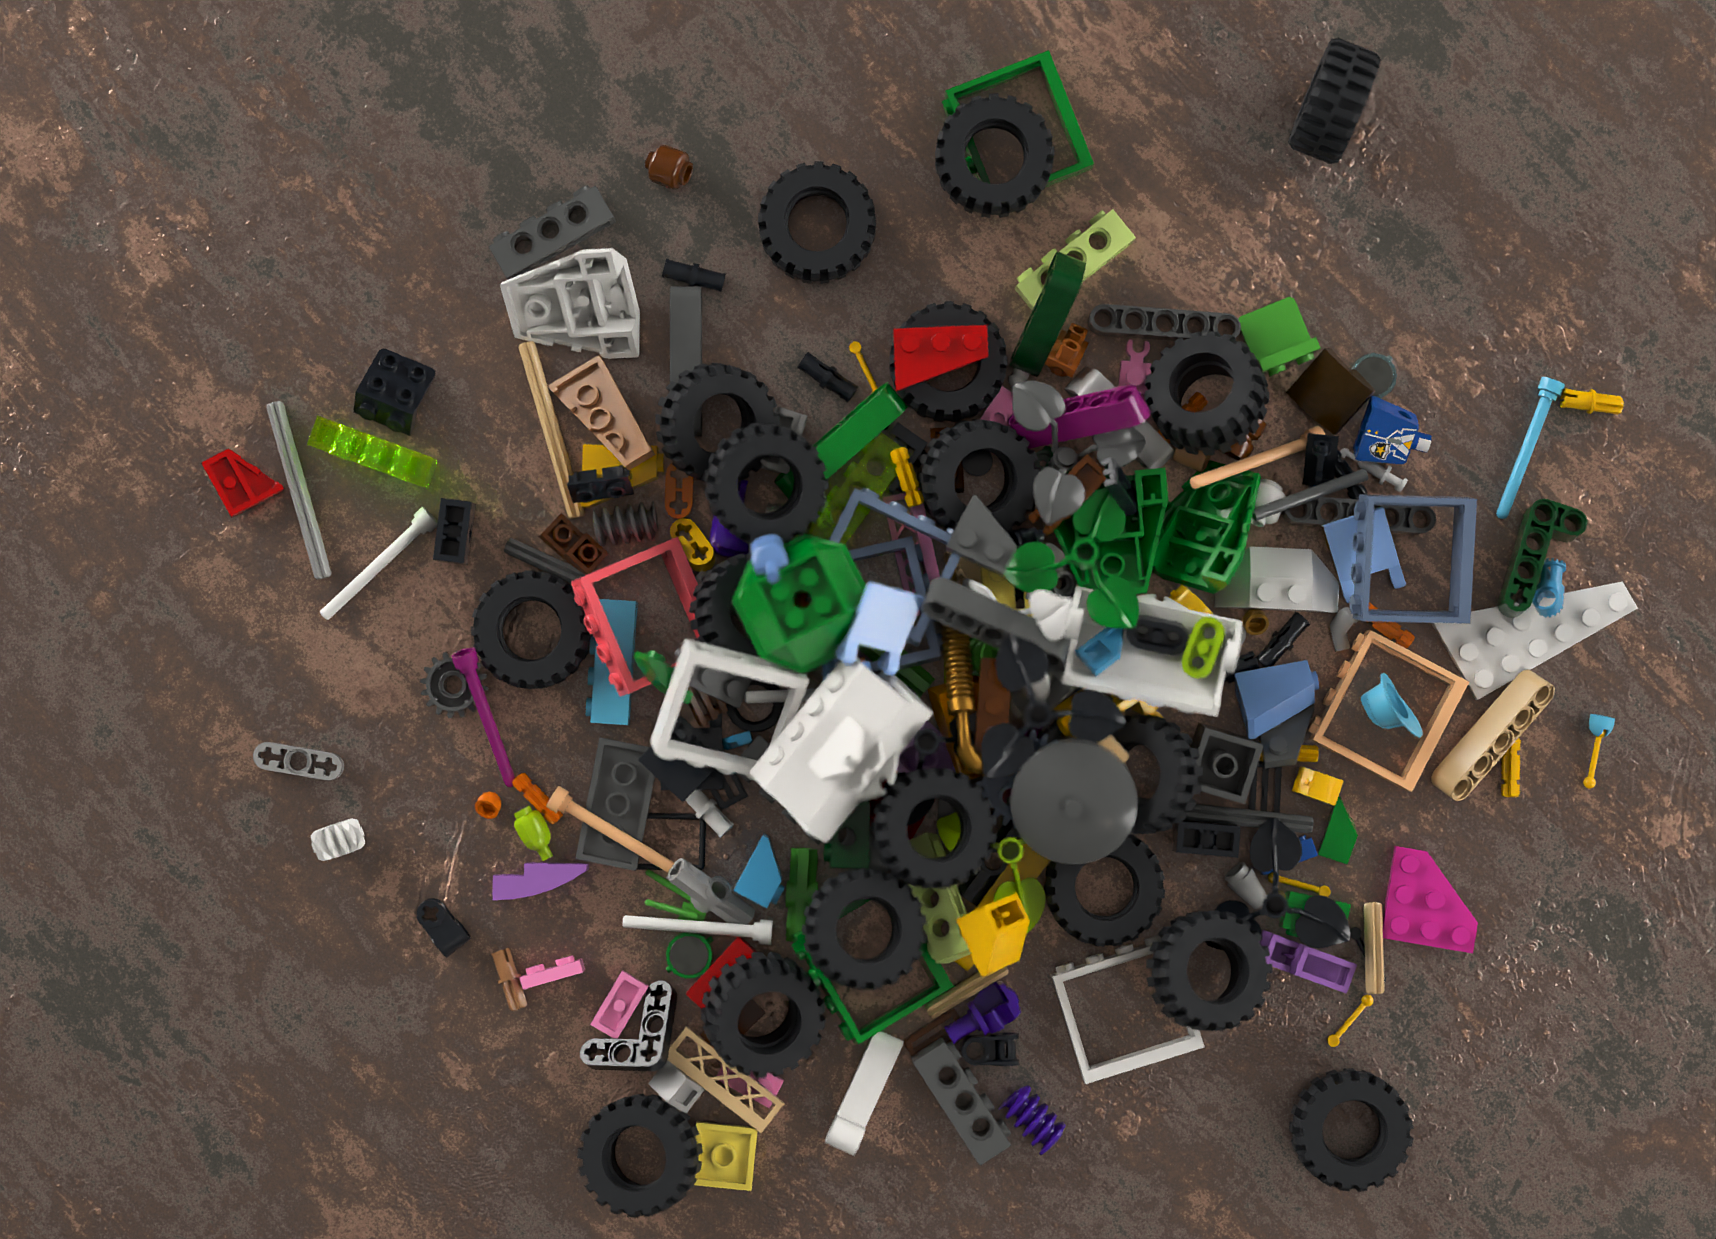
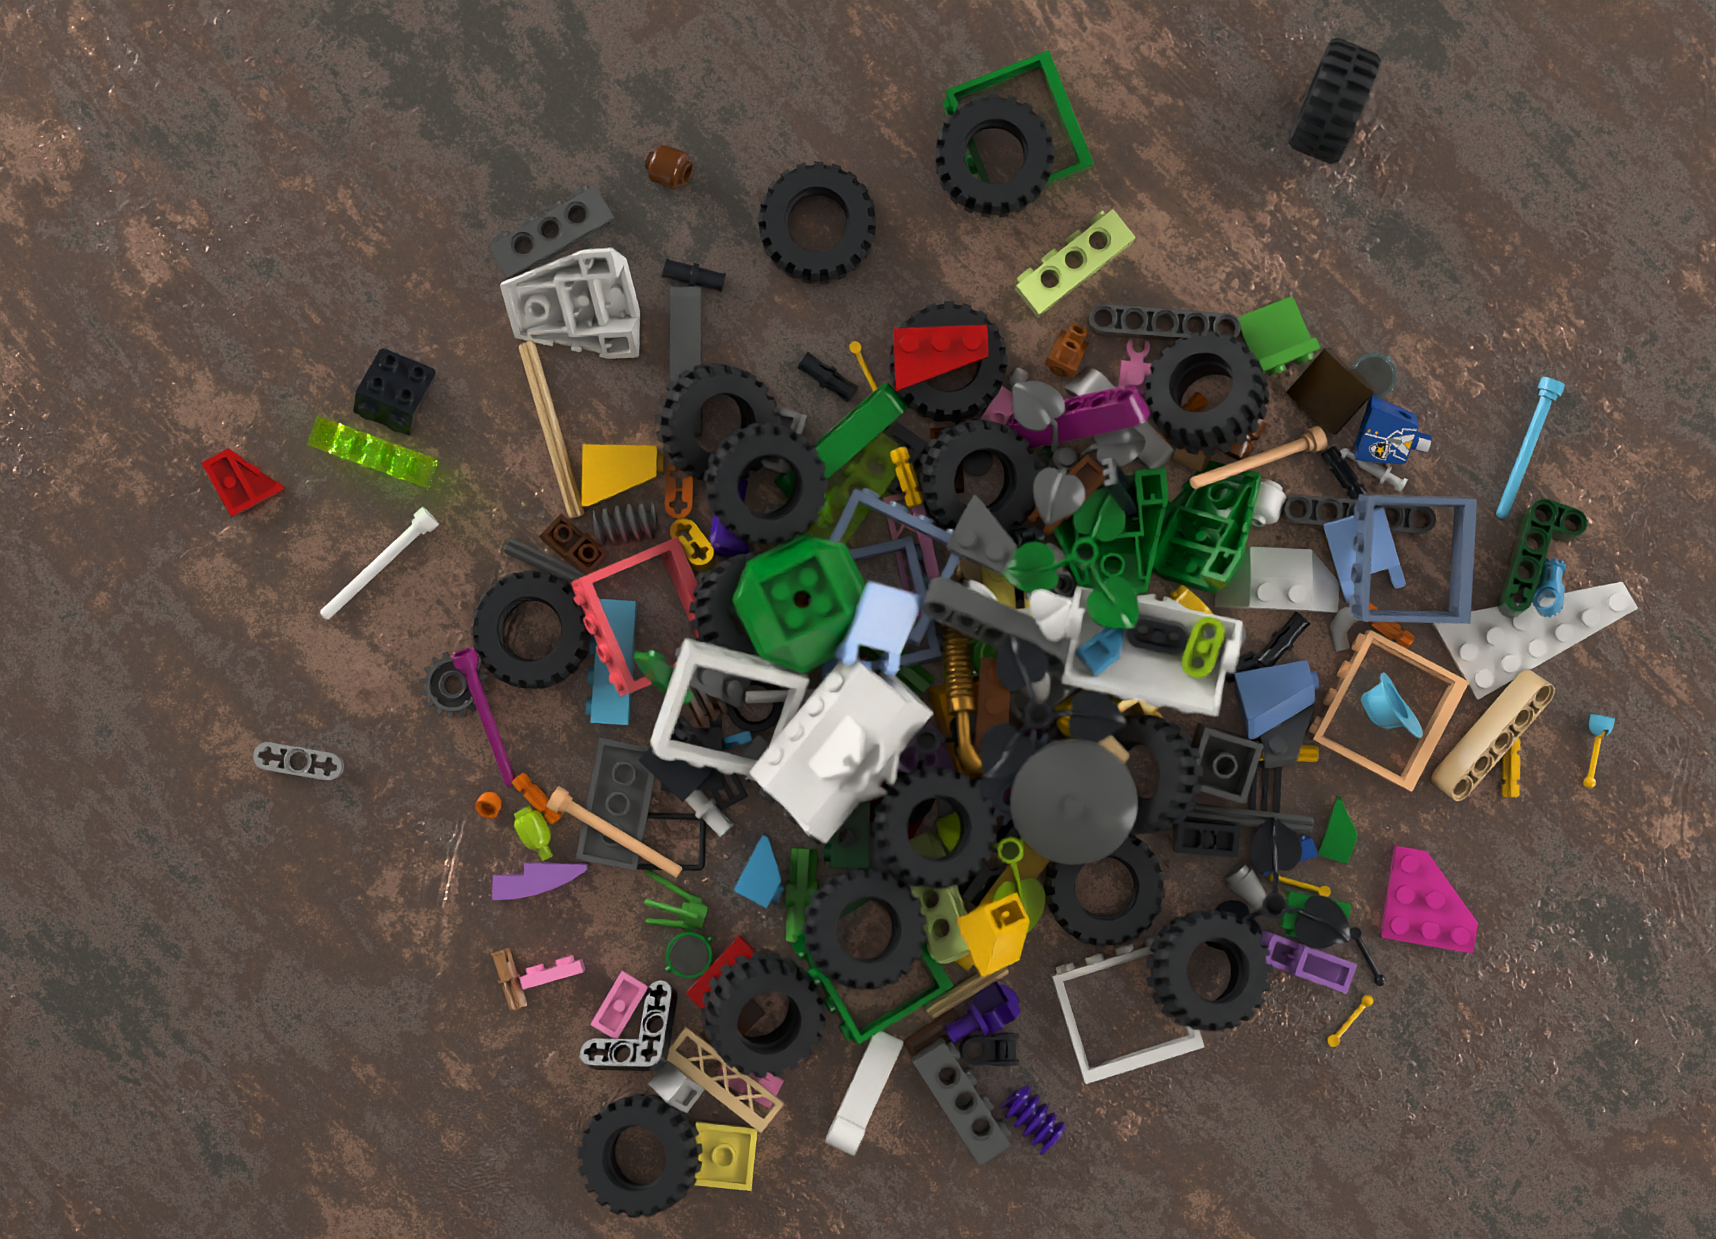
(298, 490): light grey axle -> none
(337, 839): white gear -> none
(447, 931): black piece -> none
(454, 531): black brick -> none
(586, 487): black hinge -> none
(601, 407): medium nougat wing -> none
(710, 893): light grey piece -> none
(760, 931): white piece -> none
(768, 556): medium blue piece -> none
(1049, 314): dark green beam -> none
(1253, 624): pearl gold hinge -> none
(1310, 494): dark grey bar -> none
(1317, 786): yellow piece -> none
(1320, 459): black hinge -> none
(1374, 948): tan axle -> none
(1380, 1159): black tyre -> none
(1591, 401): yellow axle -> none

